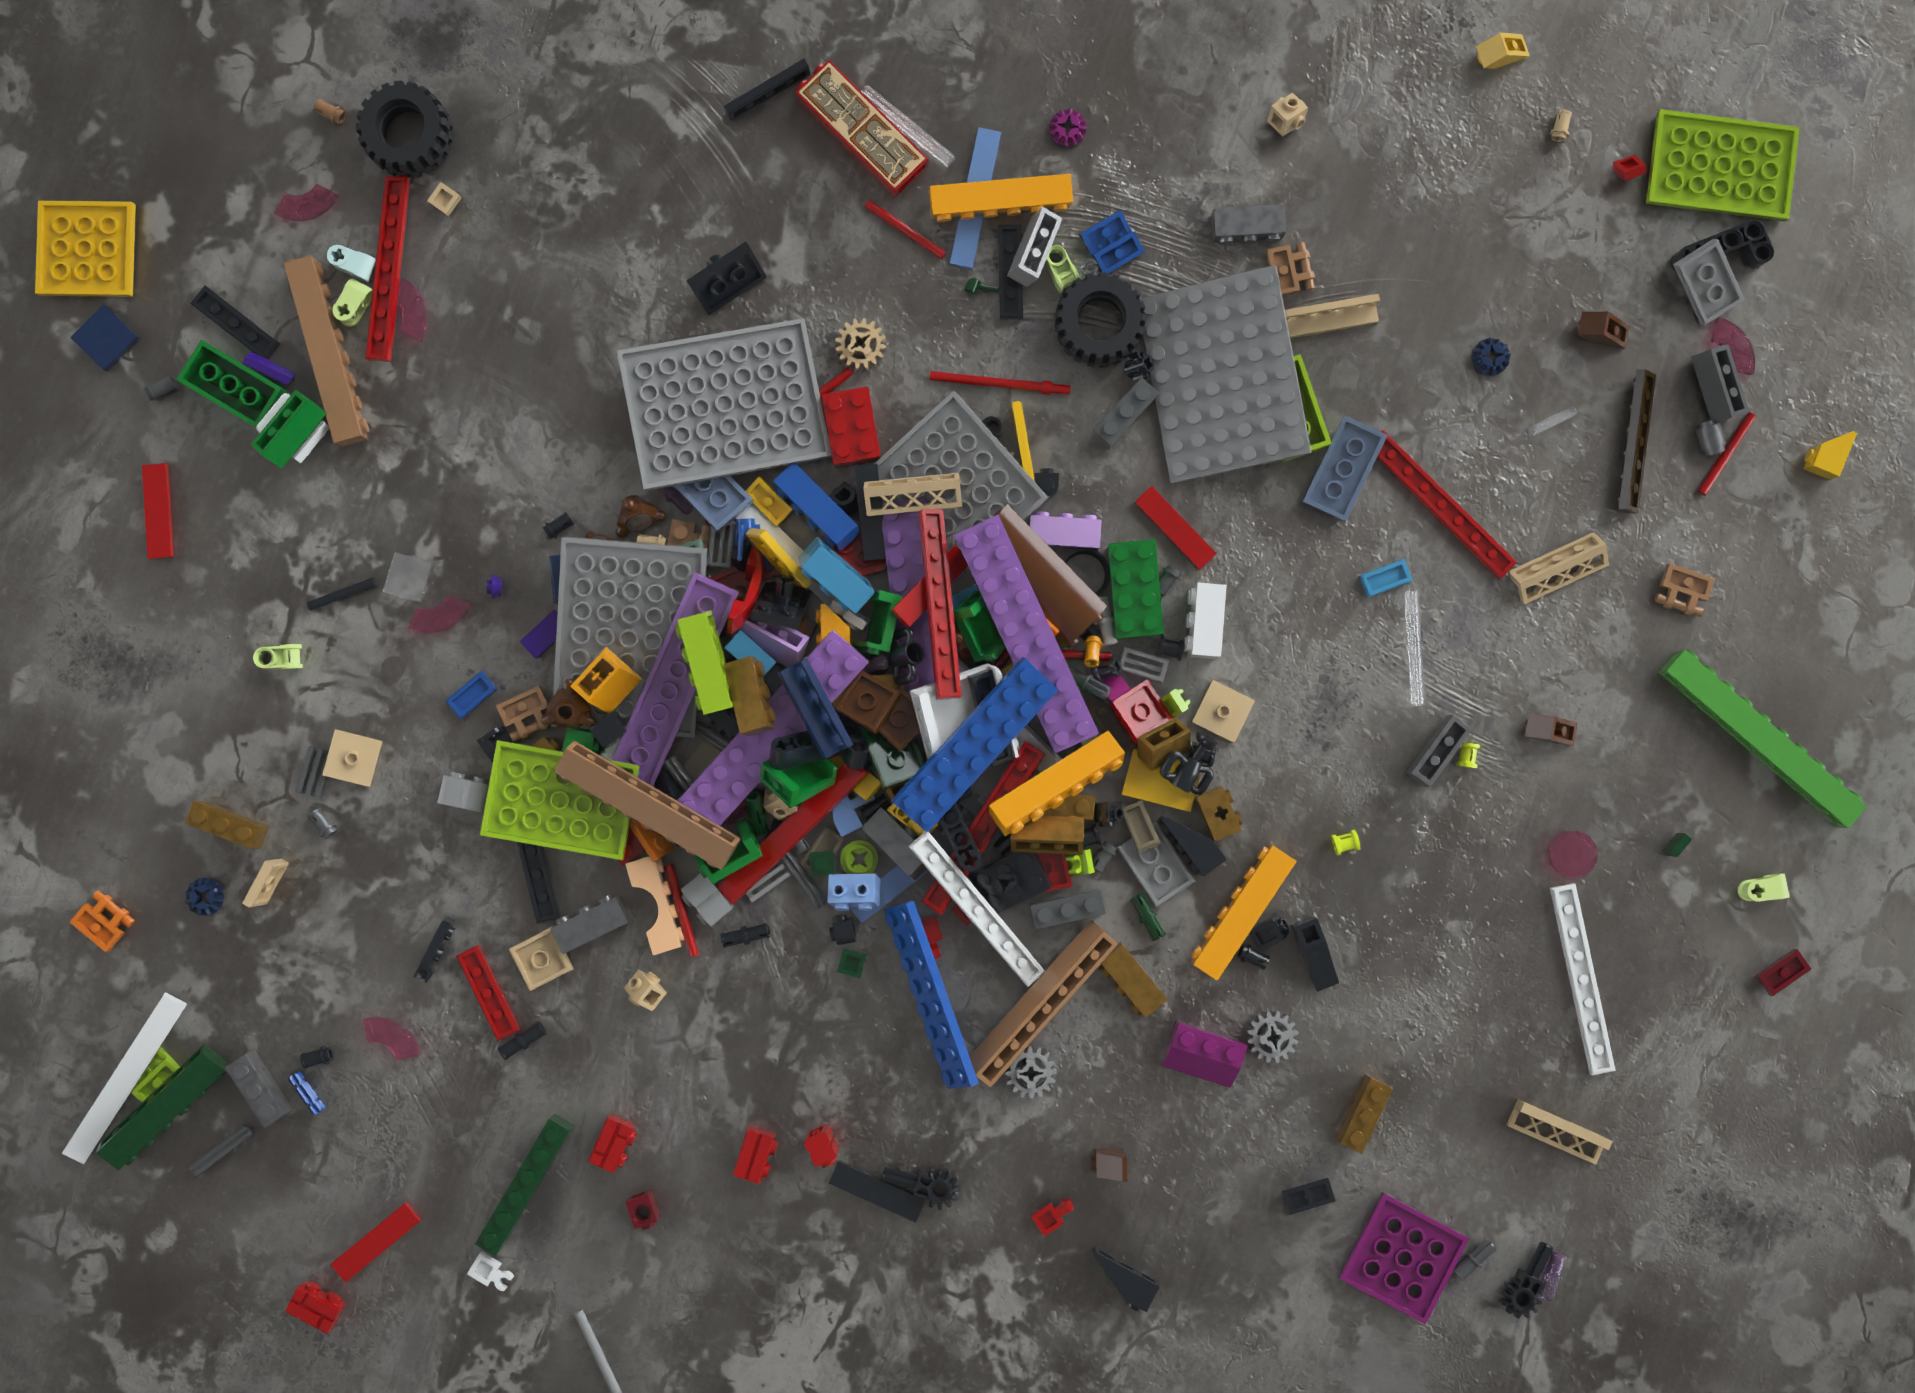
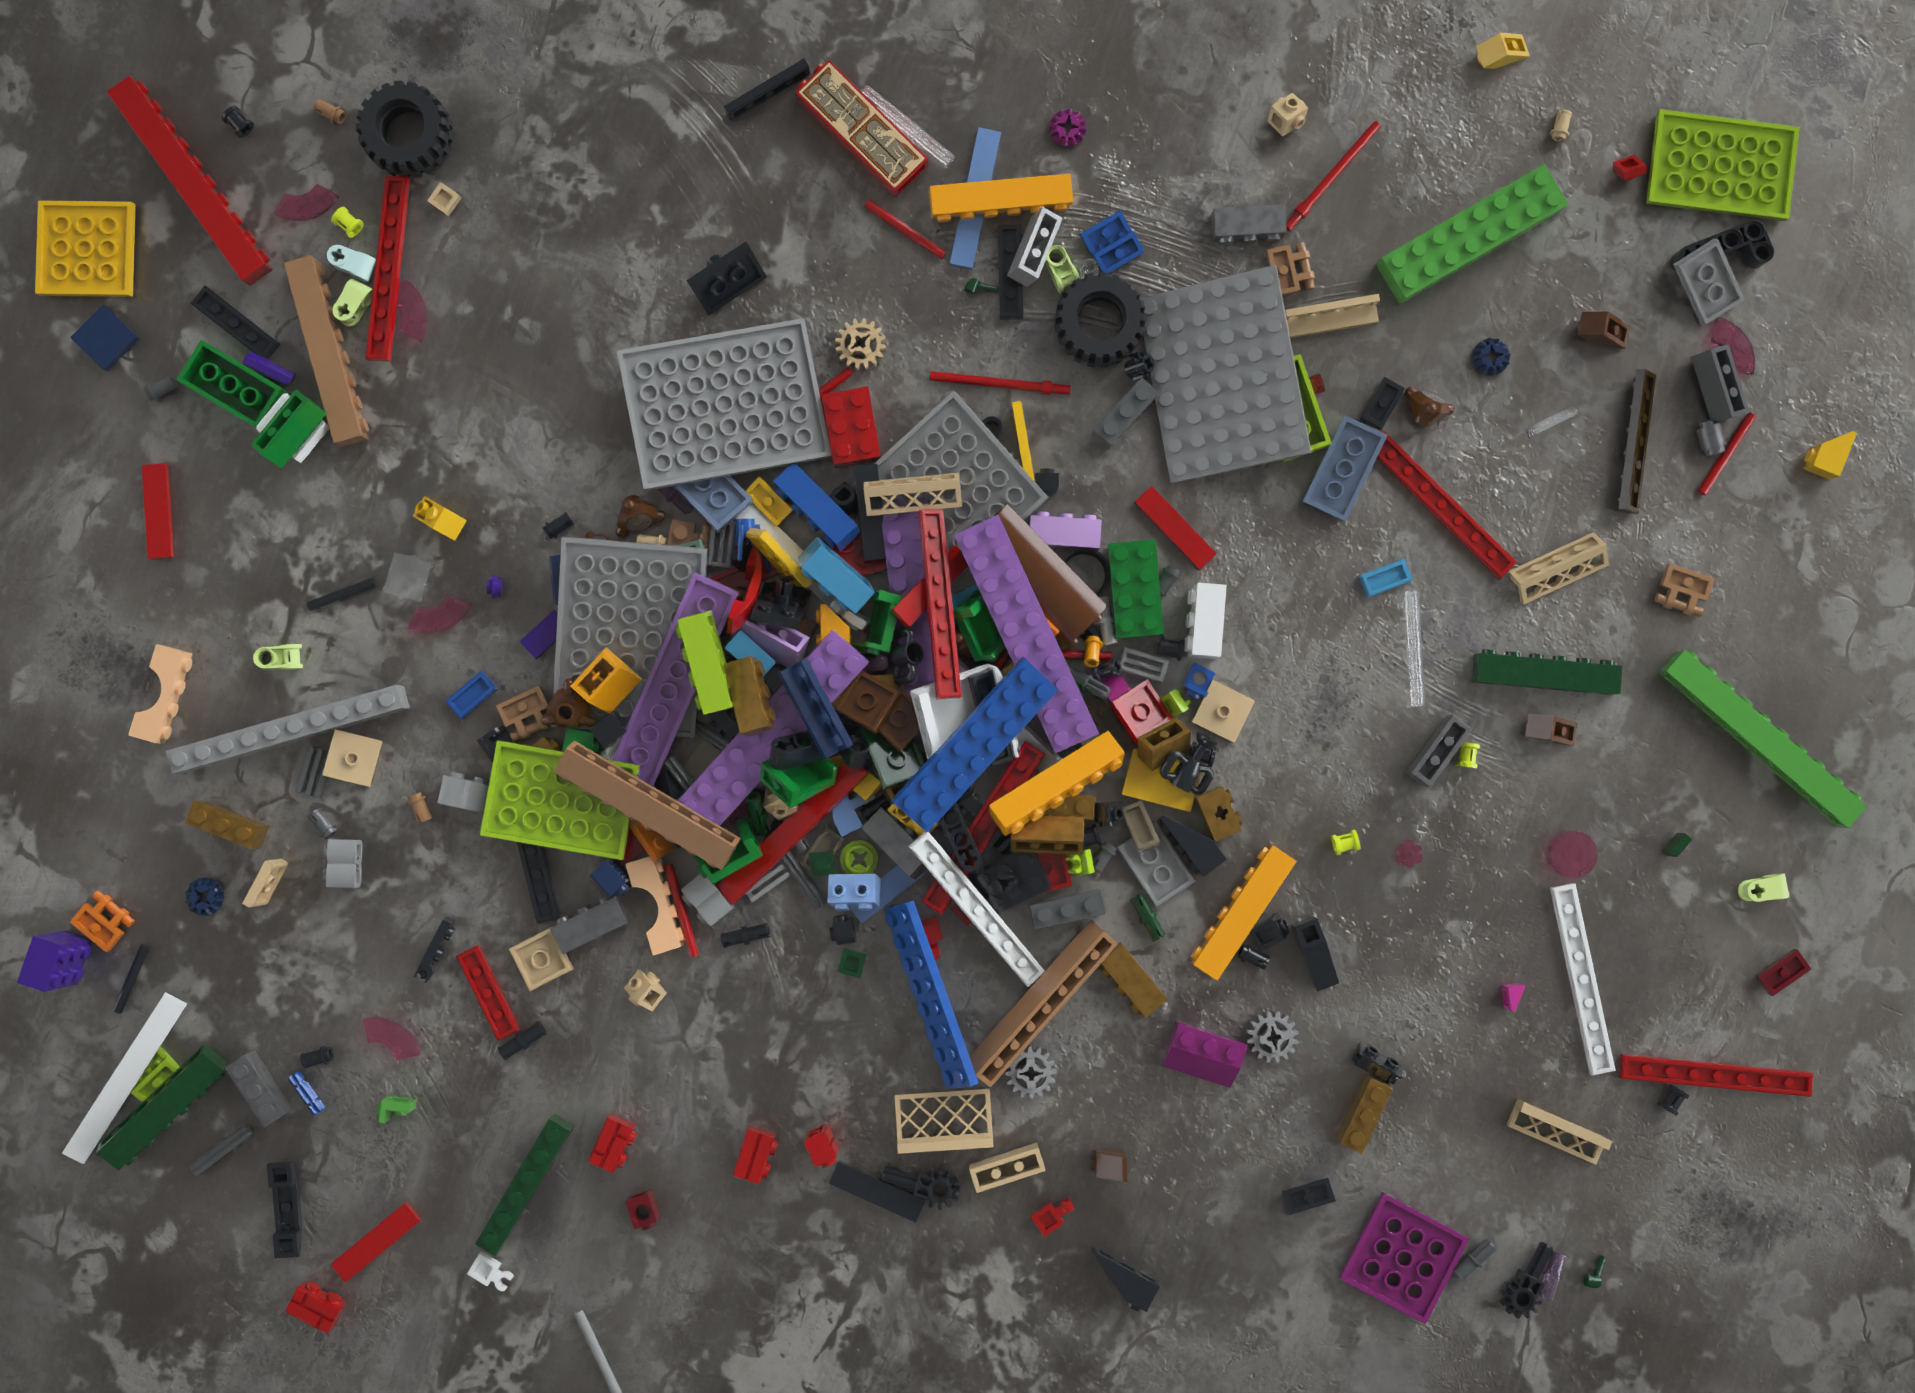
(55, 961): none -> dark purple brick
(131, 978): none -> black bar
(171, 669): none -> light nougat arch
(189, 180): none -> red brick
(237, 121): none -> black bush
(287, 729): none -> light grey brick
(287, 1209): none -> black slope
(343, 863): none -> light grey brick
(347, 222): none -> neon yellow bush
(399, 1106): none -> bright green bracket
(419, 807): none -> medium nougat pin
(439, 518): none -> yellow slope
(612, 878): none -> dark blue brick
(938, 1142): none -> tan fence
(1006, 1167): none -> tan brick
(1194, 690): none -> blue bracket
(1303, 209): none -> red bar
(1317, 383): none -> clear red hinge
(1382, 403): none -> black plate
(1387, 1068): none -> black hinge
(1404, 858): none -> clear pink plant
(1427, 406): none -> reddish brown rock
(1472, 234): none -> bright green brick
(1512, 995): none -> dark pink slope
(1547, 673): none -> dark green brick
(1595, 1280): none -> dark green hand
(1673, 1099): none -> black bush
(1716, 1075): none -> red tile

